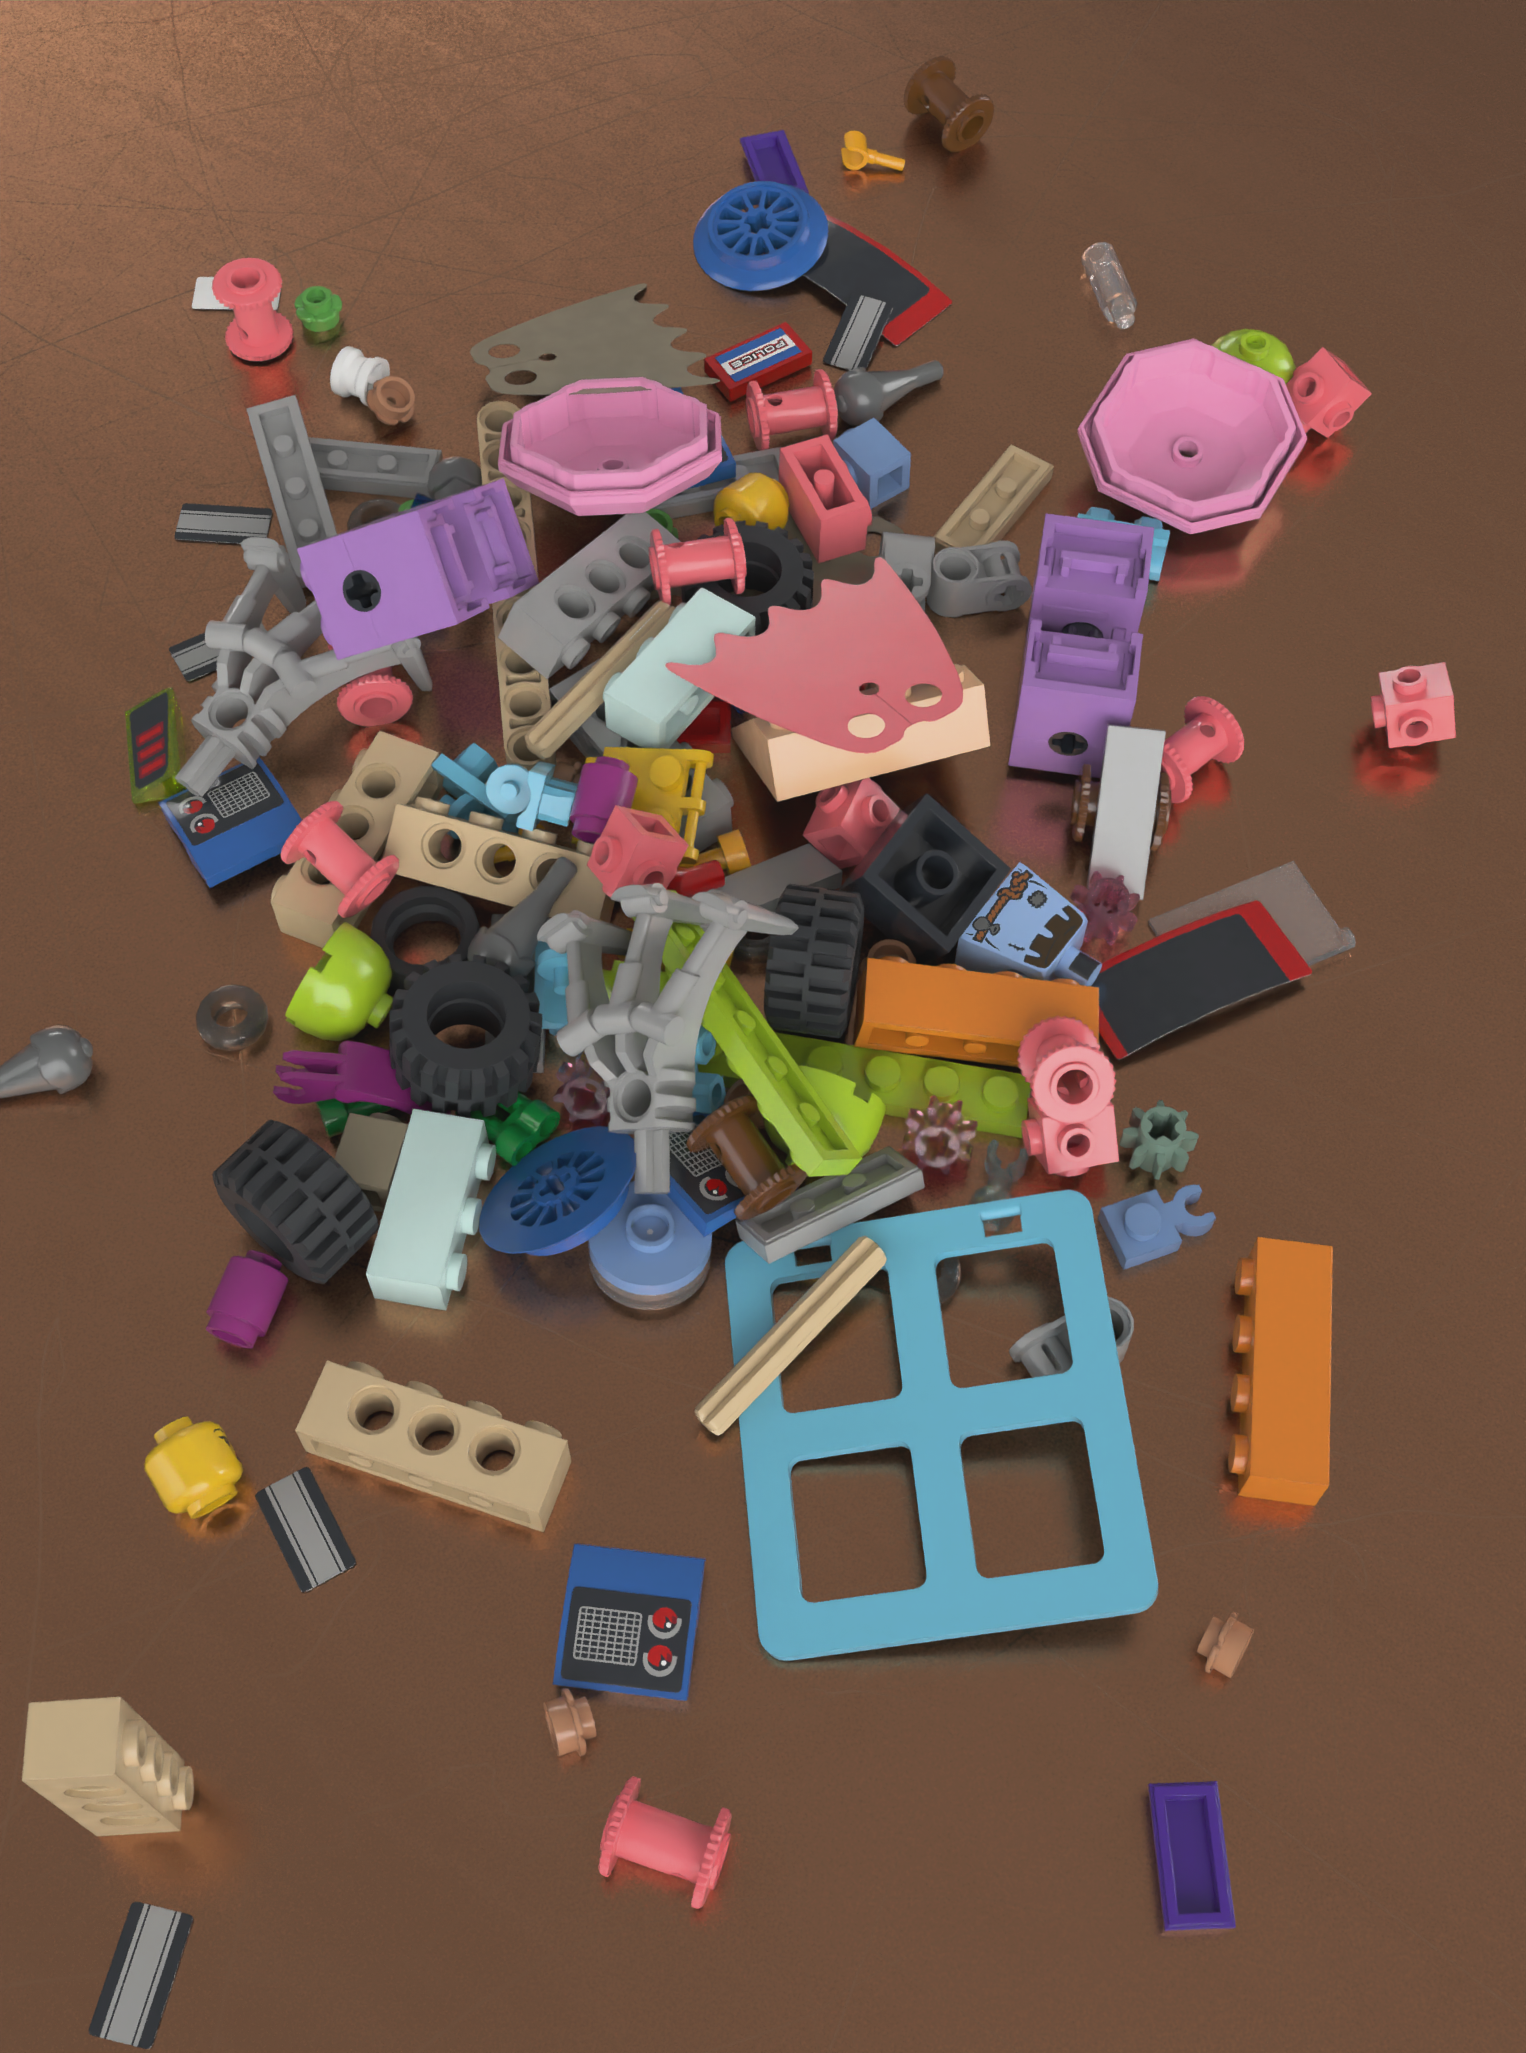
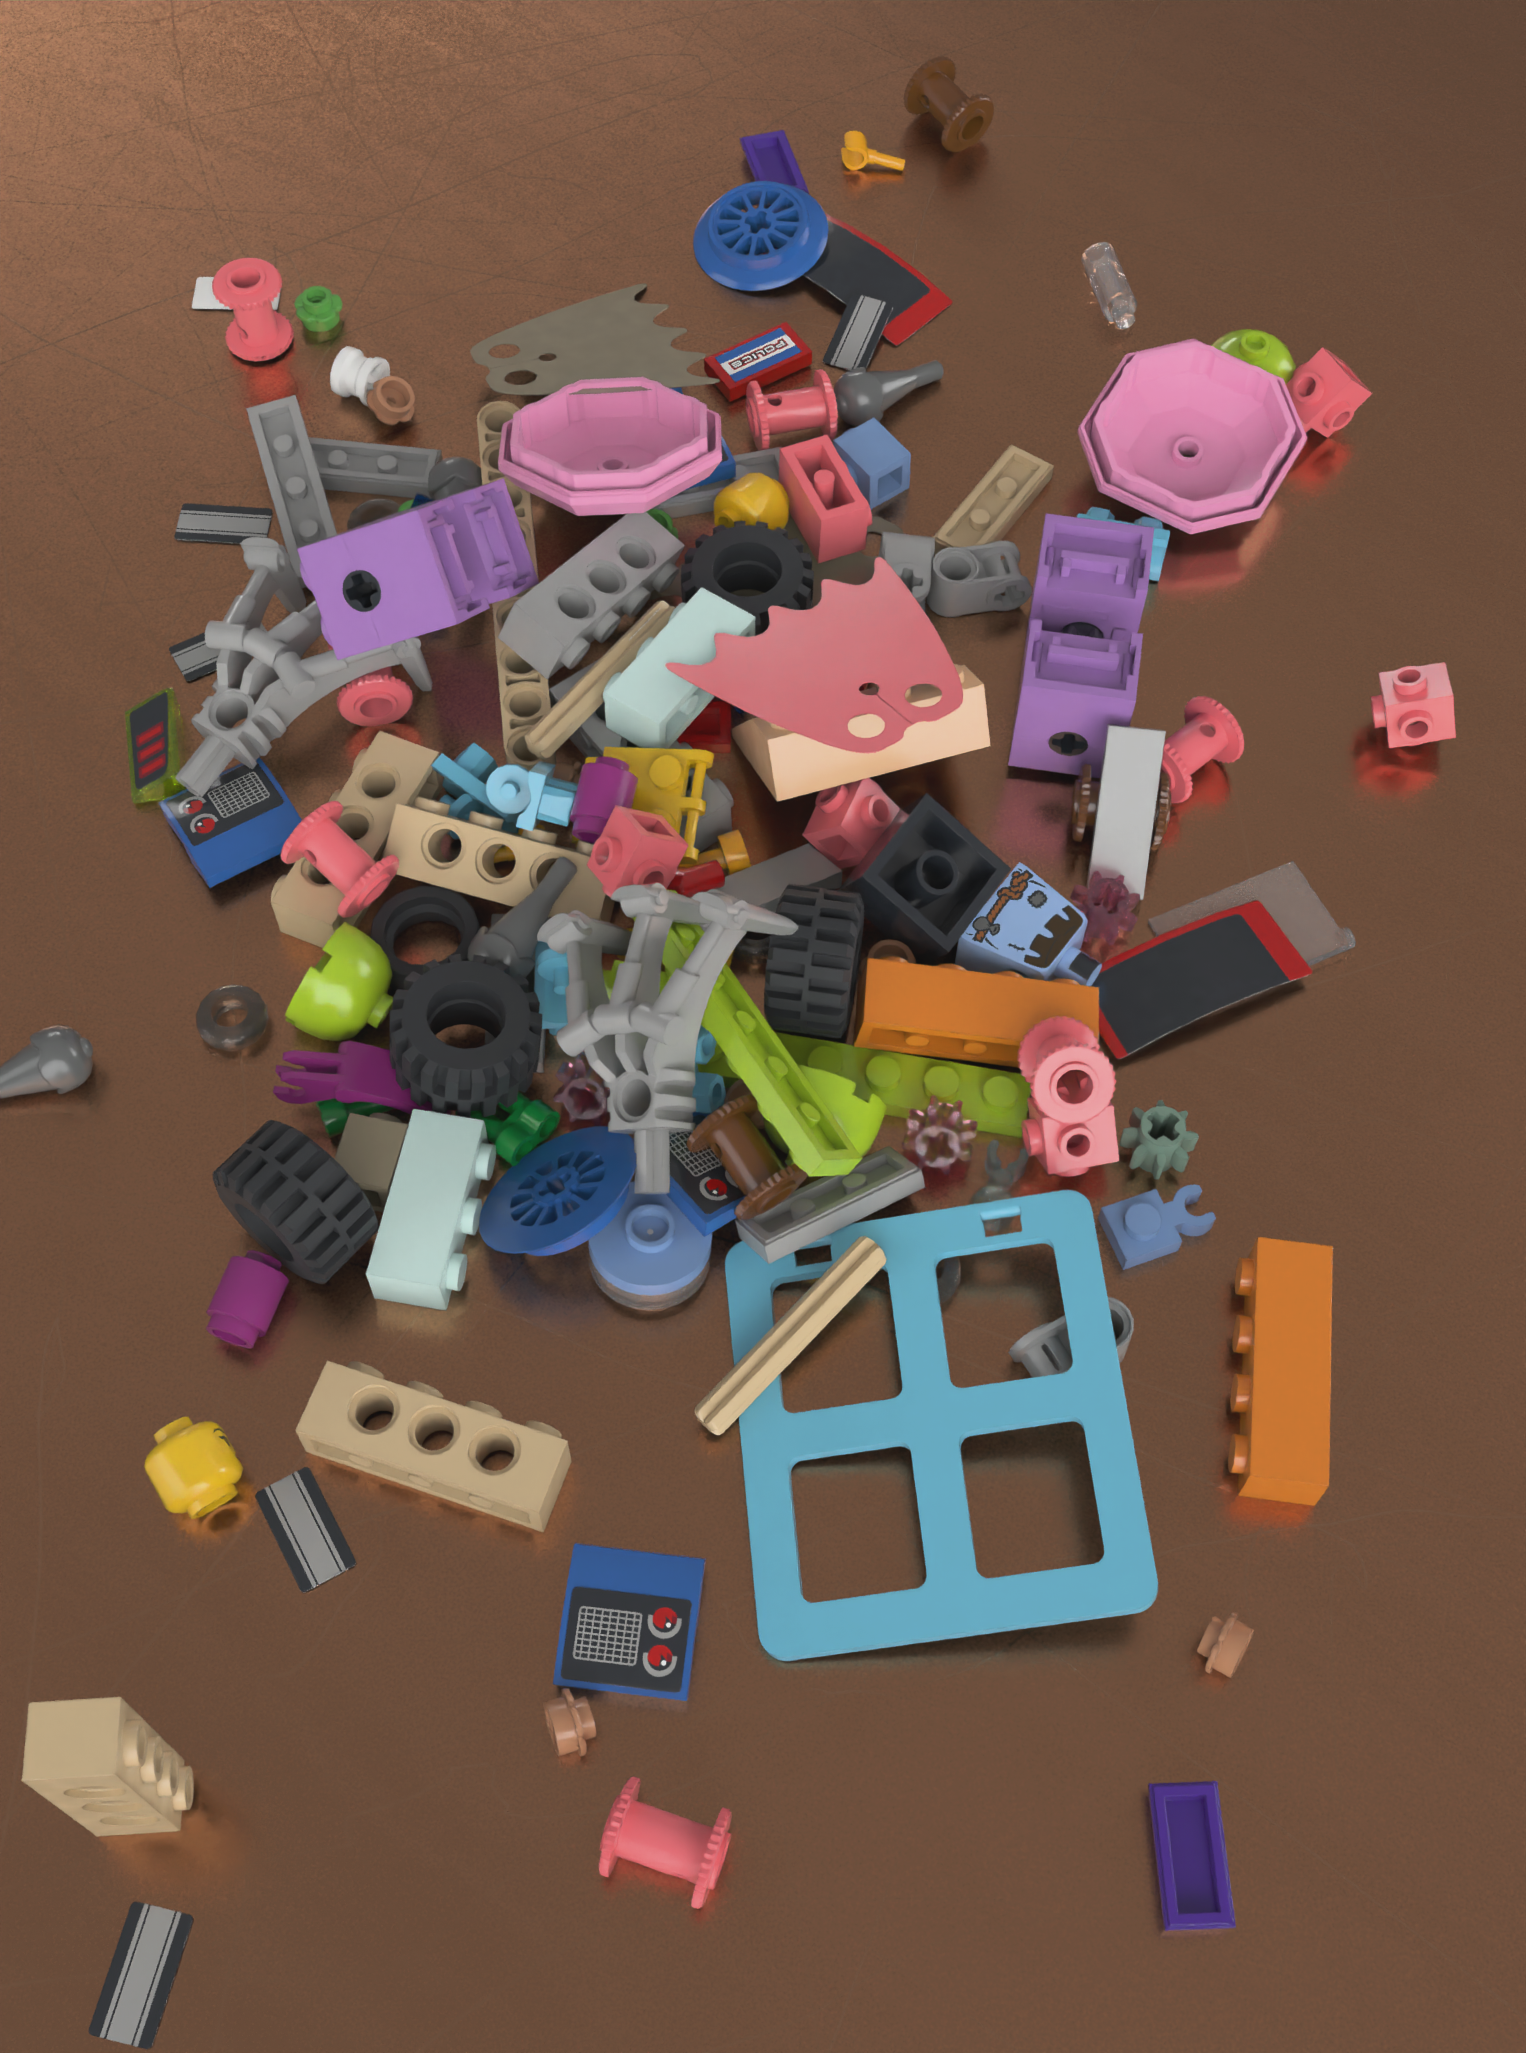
(697, 561): coral hose -> none

